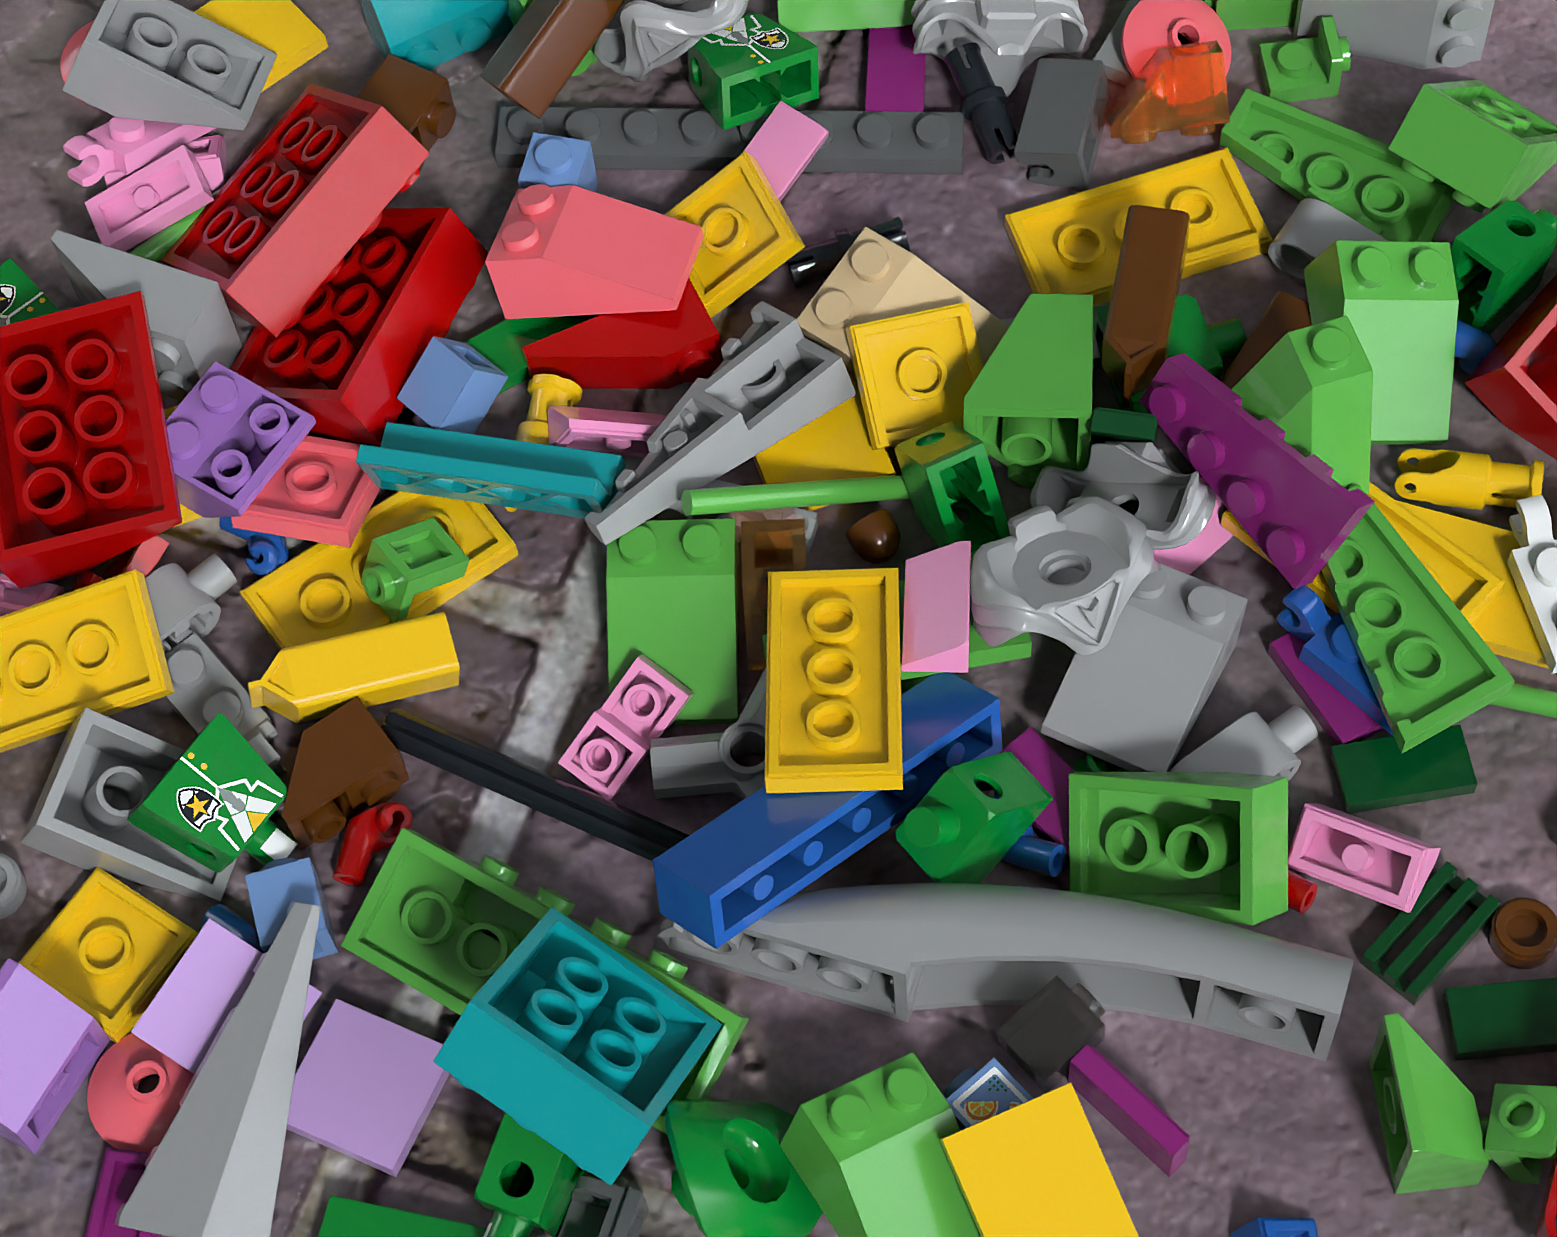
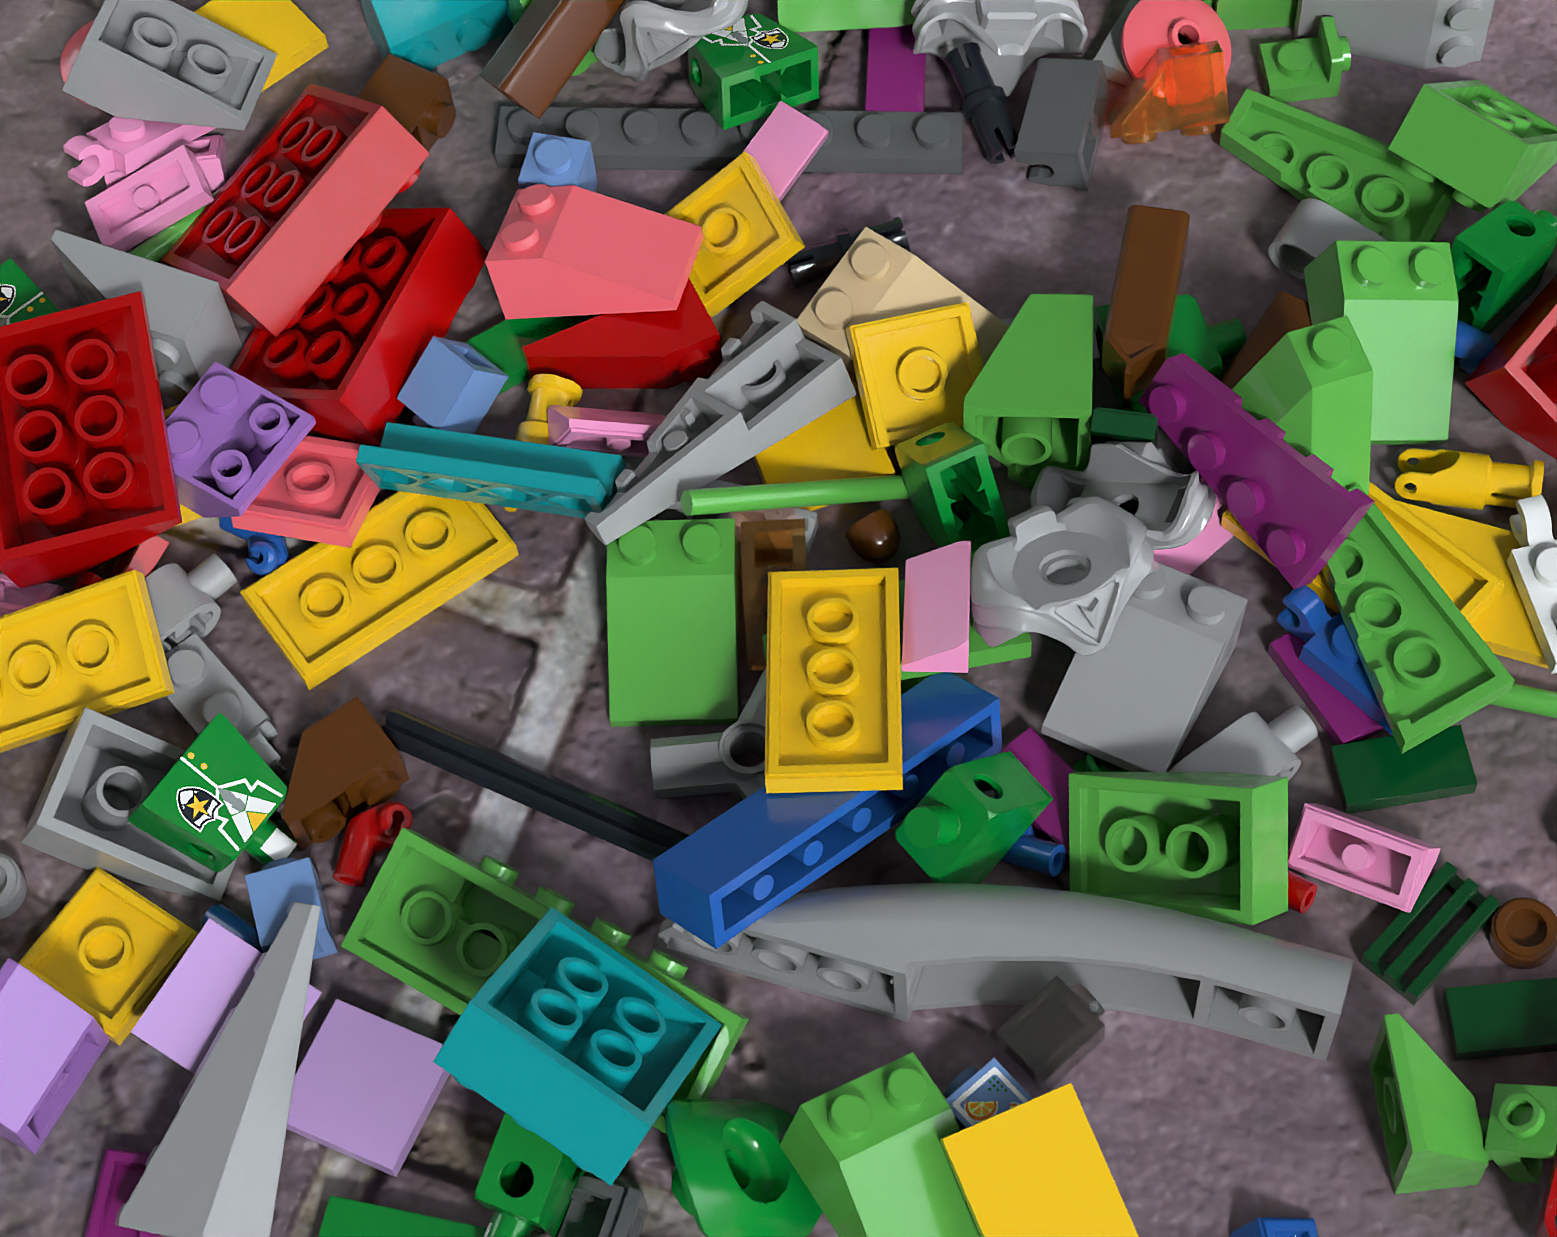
(122, 1113): coral dish -> none
(370, 663): yellow piece -> none
(409, 564): bright green bracket -> none
(621, 730): bright pink slope -> none
(1078, 238): yellow tile -> none
(1129, 1109): magenta tile -> none

